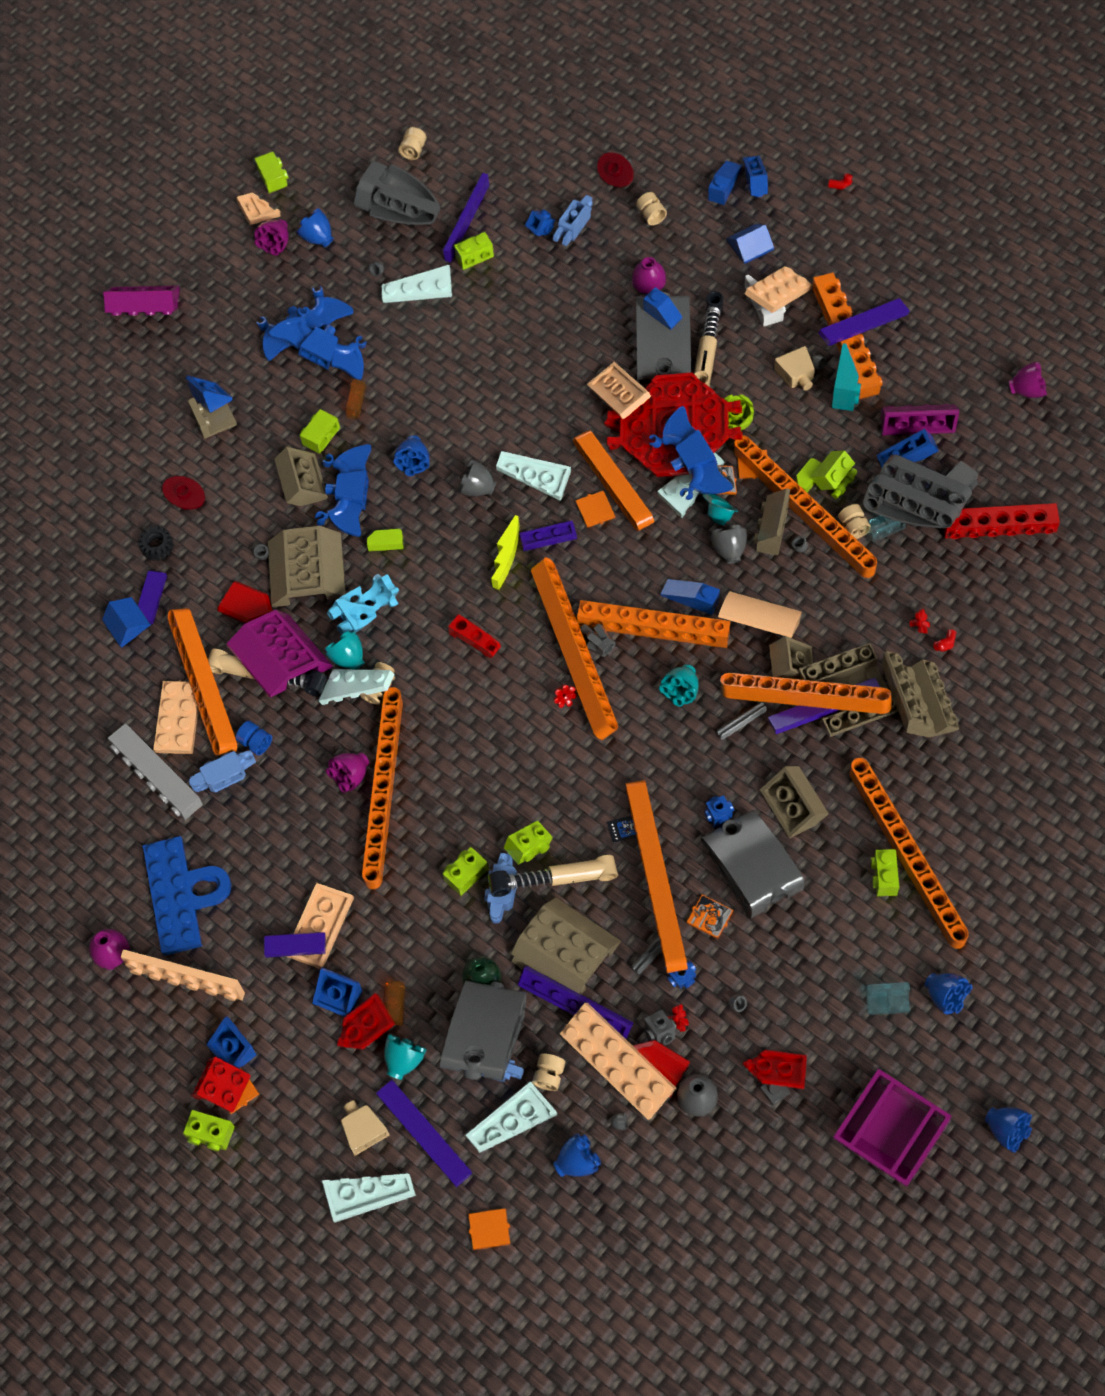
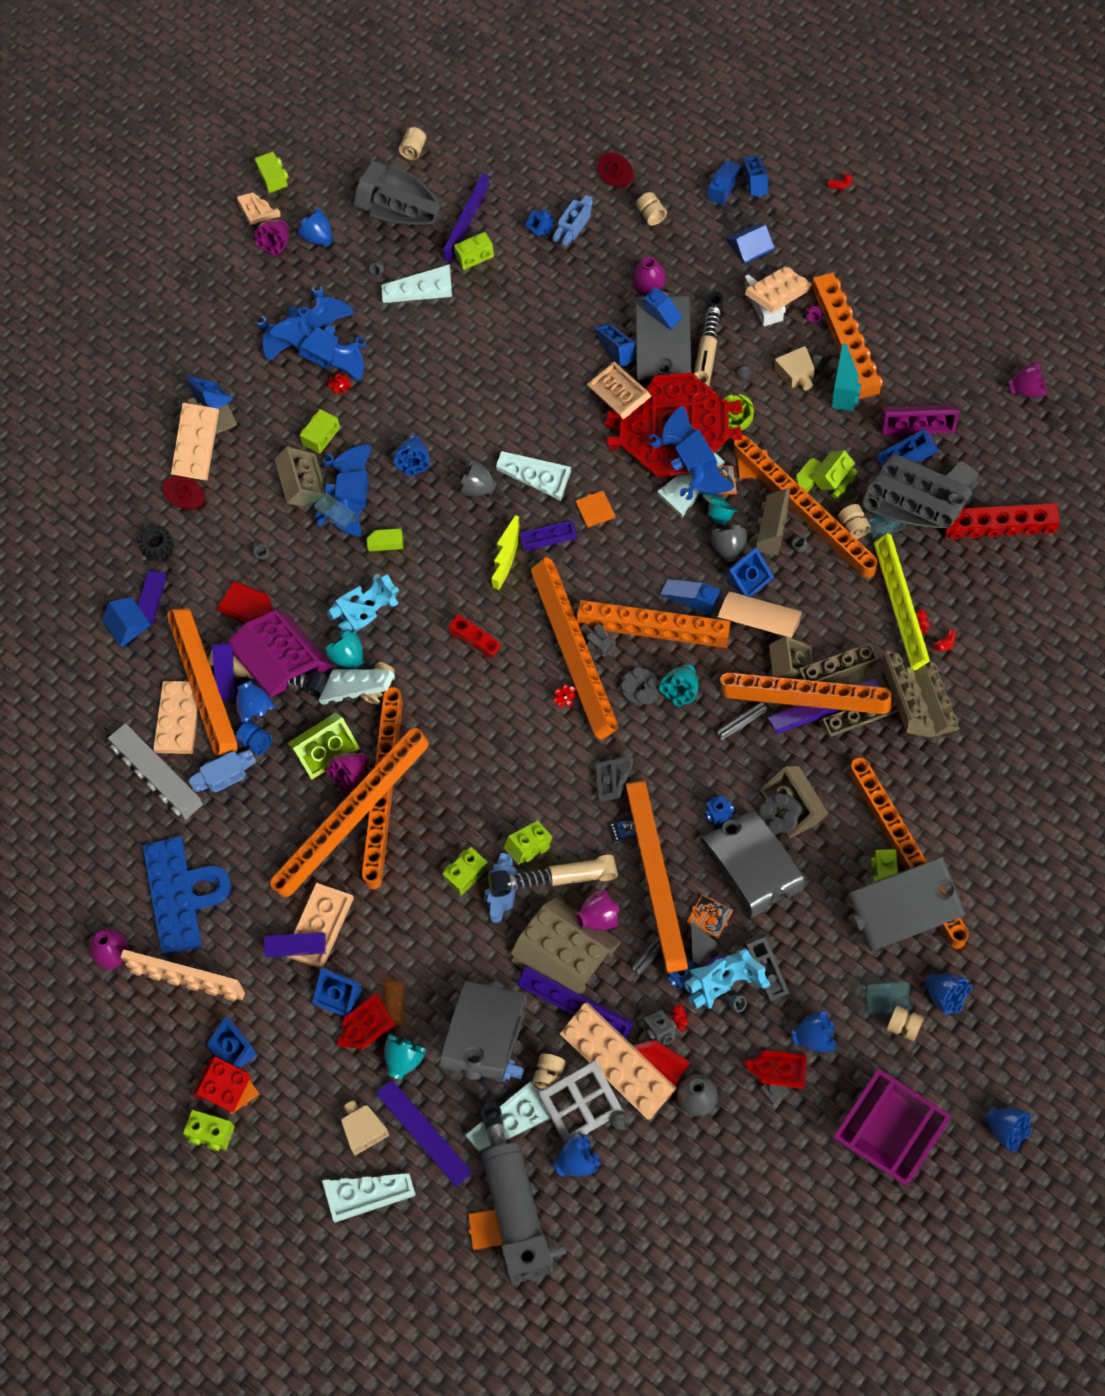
(141, 299): magenta slope -> none
(195, 441): none -> light nougat plate
(224, 671): none -> dark purple tile
(252, 701): none -> blue piece
(306, 564): dark tan slope -> none
(321, 743): none -> lime slope
(335, 511): none -> clear light blue panel
(339, 383): none -> red plant
(343, 818): none -> orange beam
(355, 399): clear orange brick -> none
(489, 974): clear green piece -> none
(515, 1204): none -> dark grey piece
(580, 1102): none -> light grey window
(598, 912): none -> magenta piece
(612, 777): none -> dark grey wing
(613, 480): orange beam -> none
(617, 344): none -> blue slope
(636, 677): none -> dark grey plate
(702, 945): none -> dark grey slope
(706, 978): none -> medium azure hips
(744, 373): none -> dark grey hinge
(749, 574): none -> blue slope
(762, 953): none -> dark grey slope
(770, 813): none -> dark grey plate
(814, 313): none -> magenta plate
(815, 1033): none -> blue piece
(863, 322): dark purple tile -> none
(901, 602): none -> neon yellow tile
(905, 904): none -> dark grey panel
(905, 1023): none -> tan wheel

